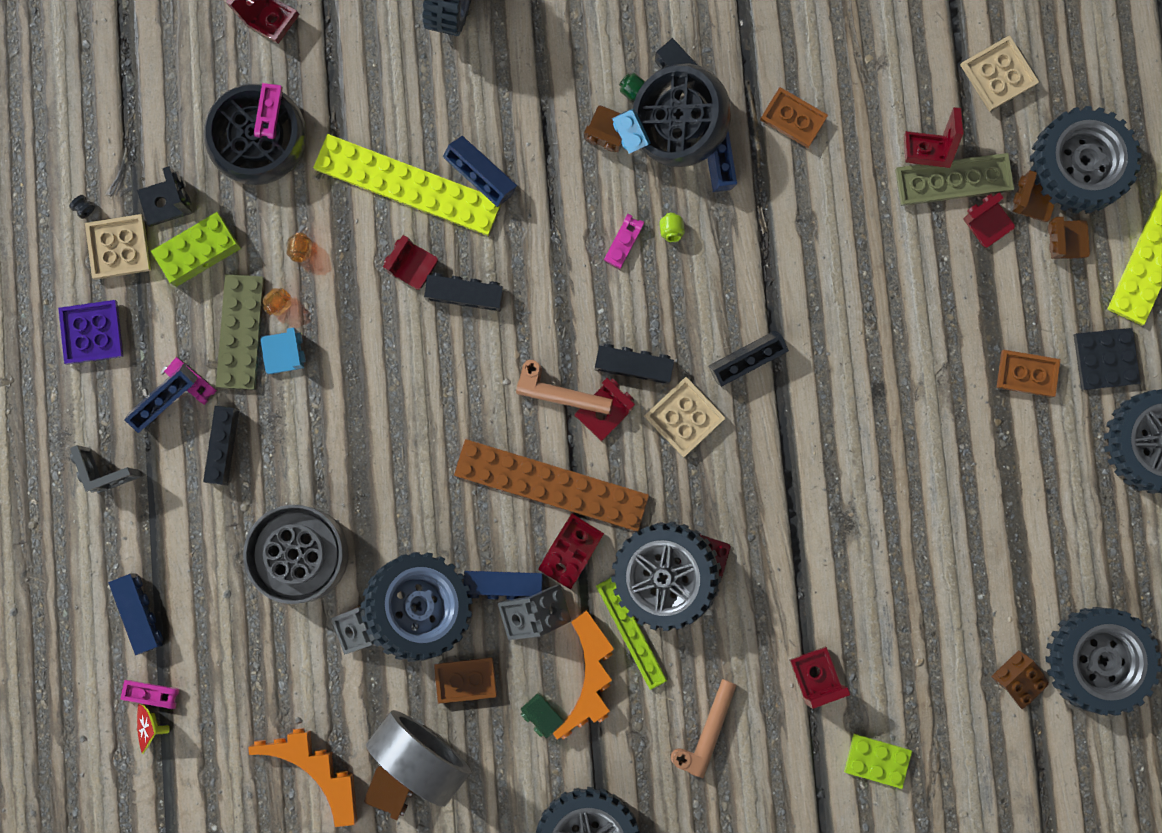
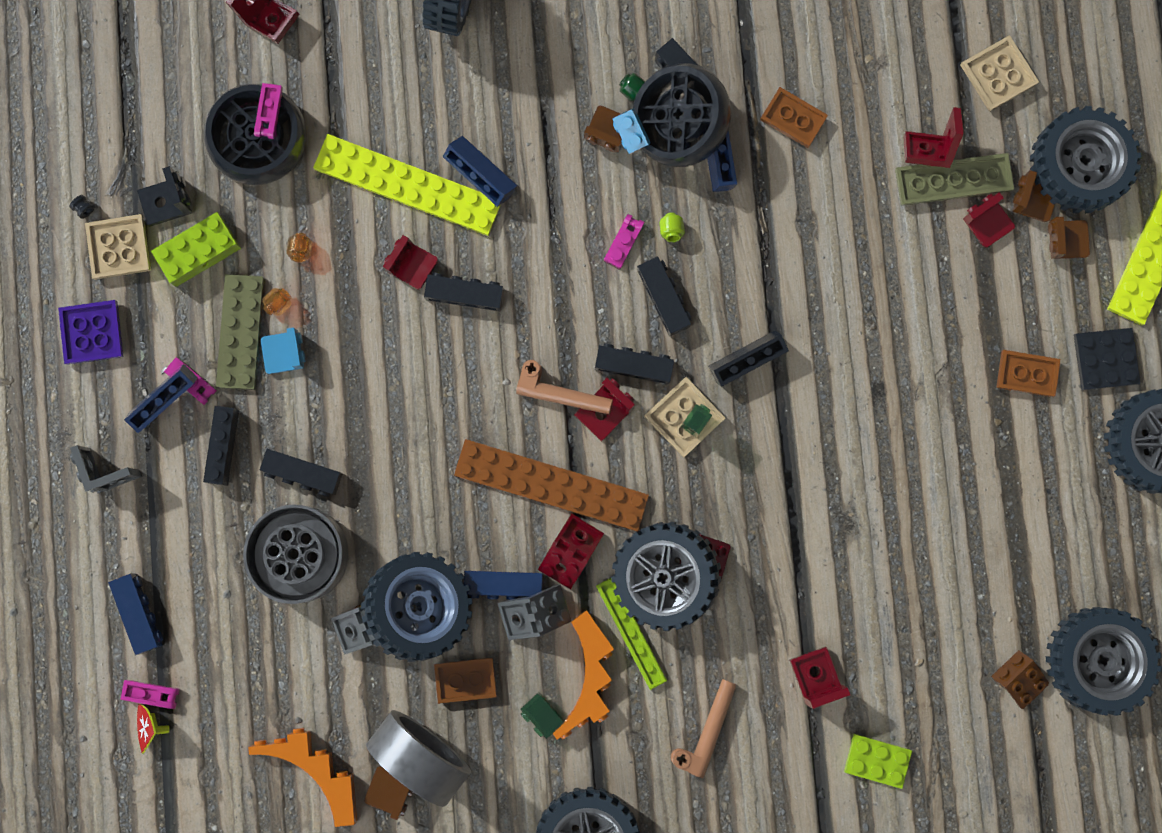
(300, 471): none -> black brick
(663, 296): none -> black brick
(696, 420): none -> clear green brick

